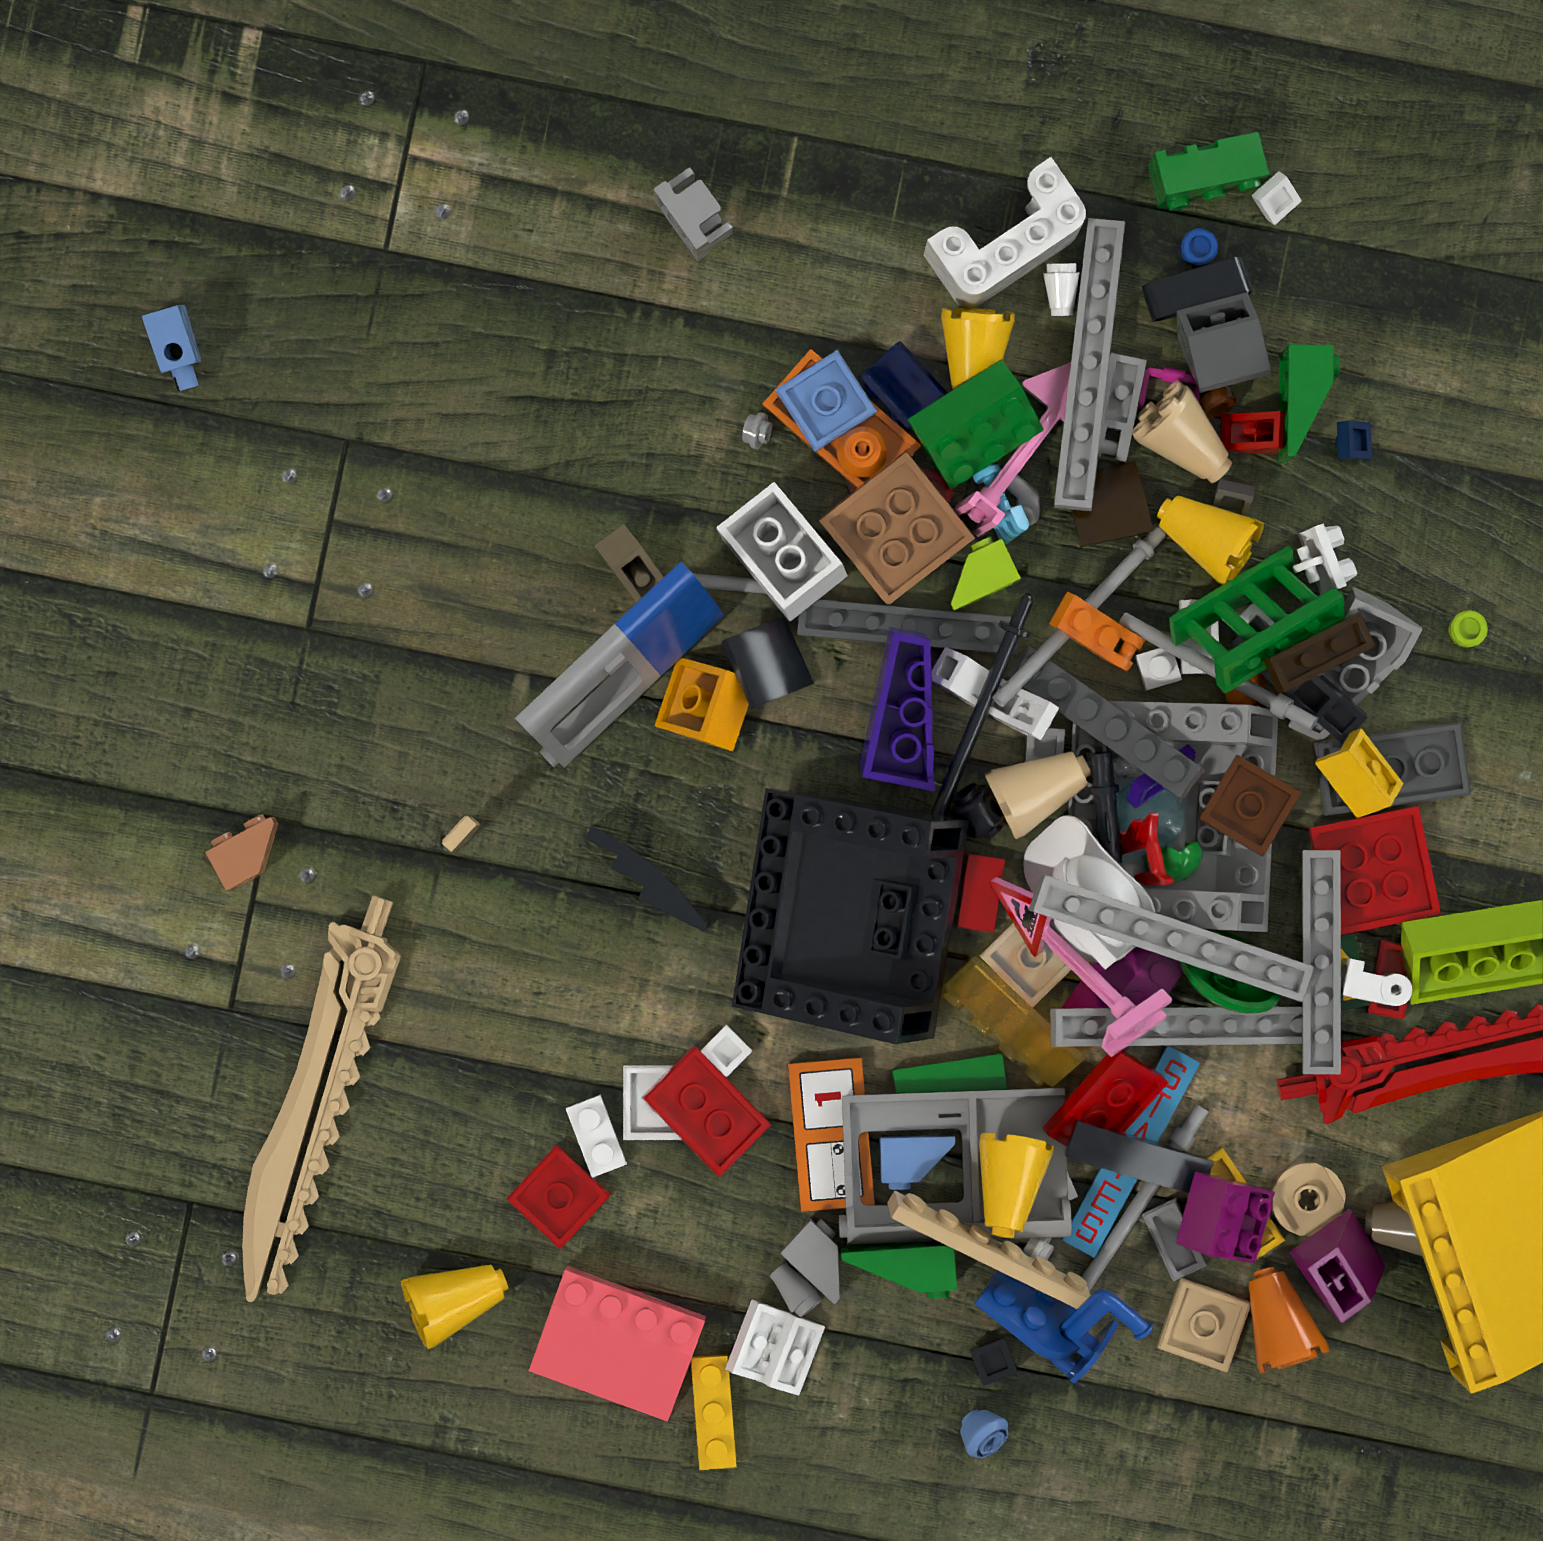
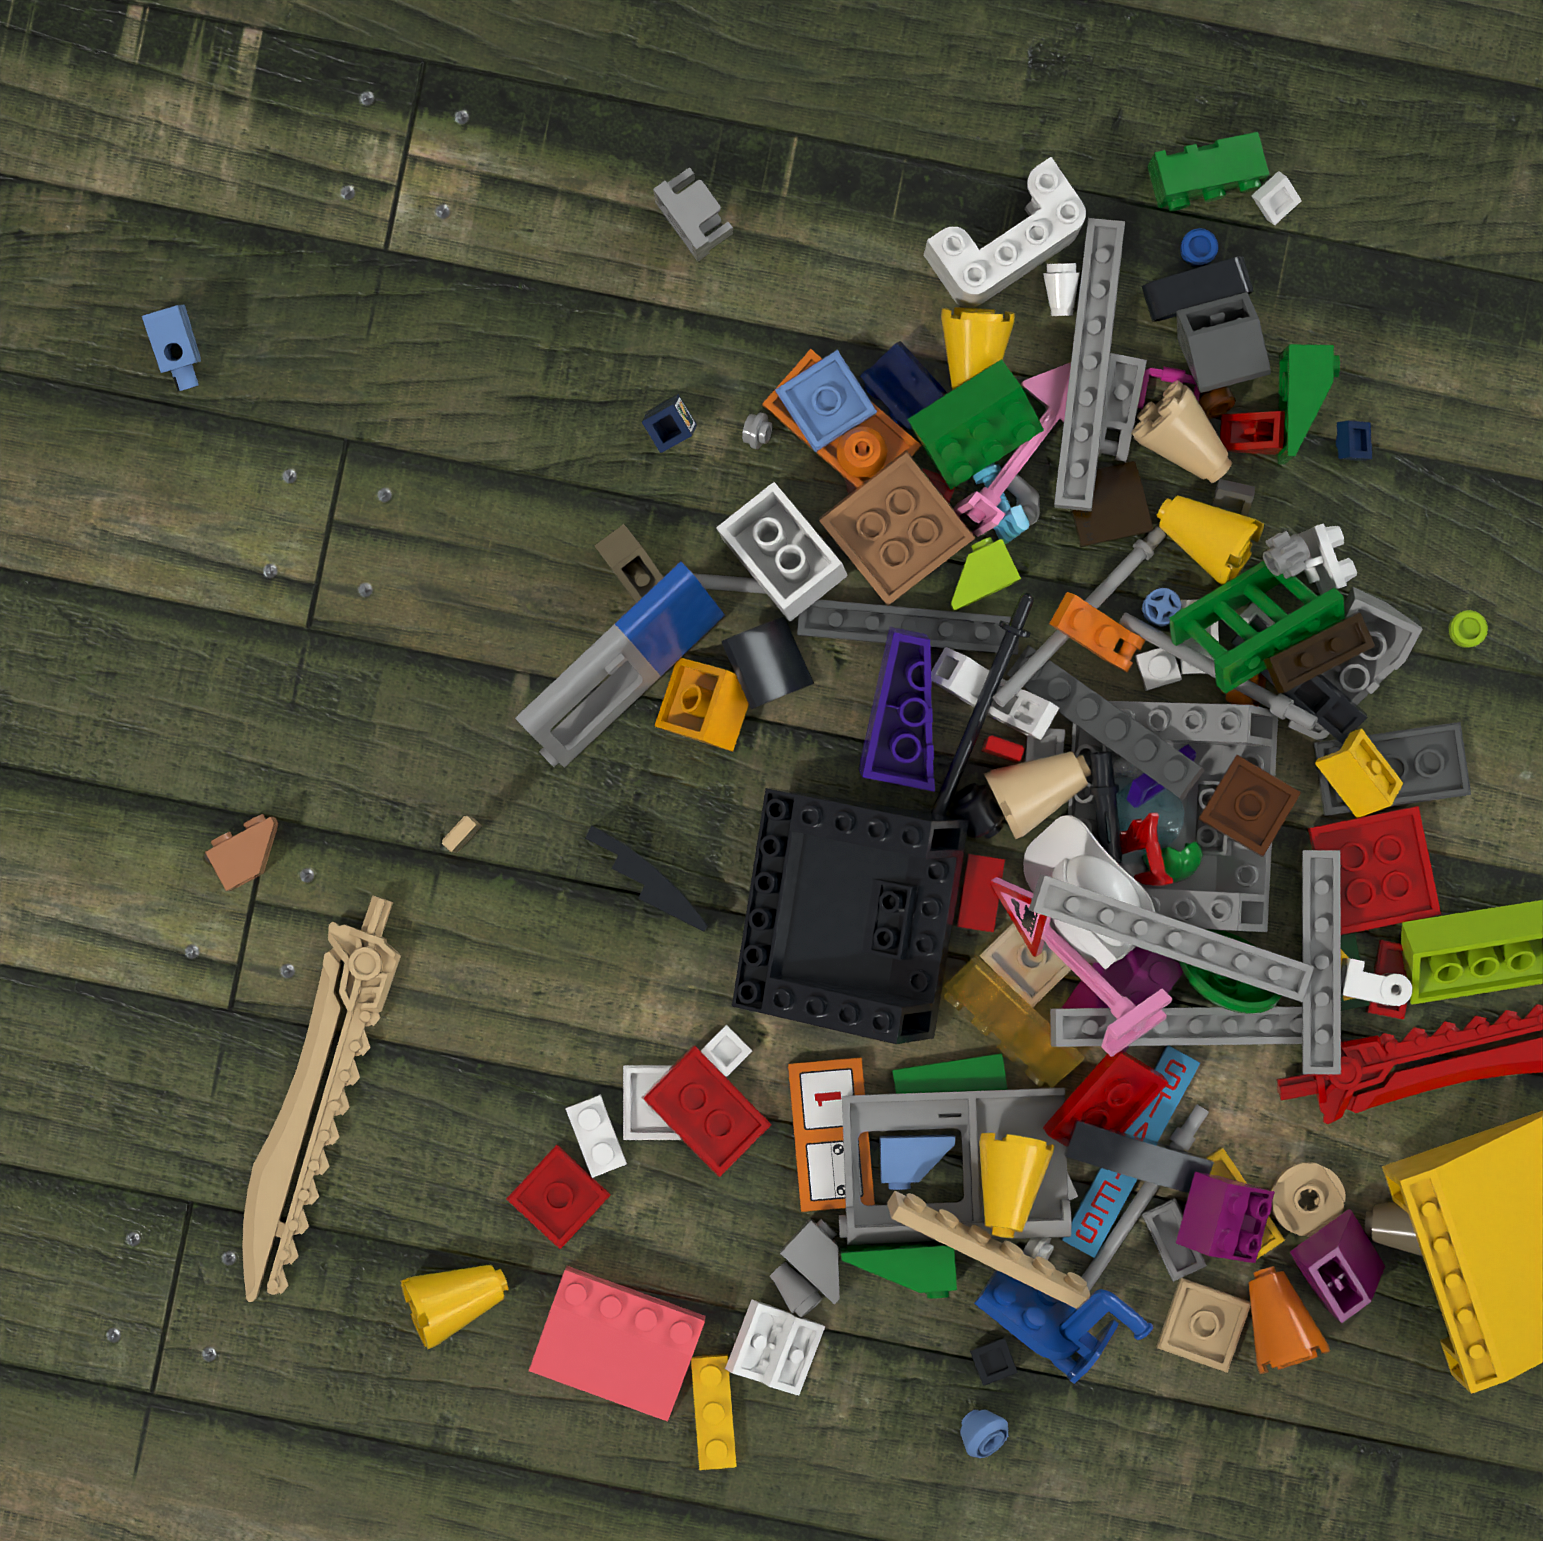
(669, 423): none -> dark blue brick
(1003, 749): none -> red tile
(1164, 601): none -> medium blue wheel
(1286, 554): none -> light grey gear

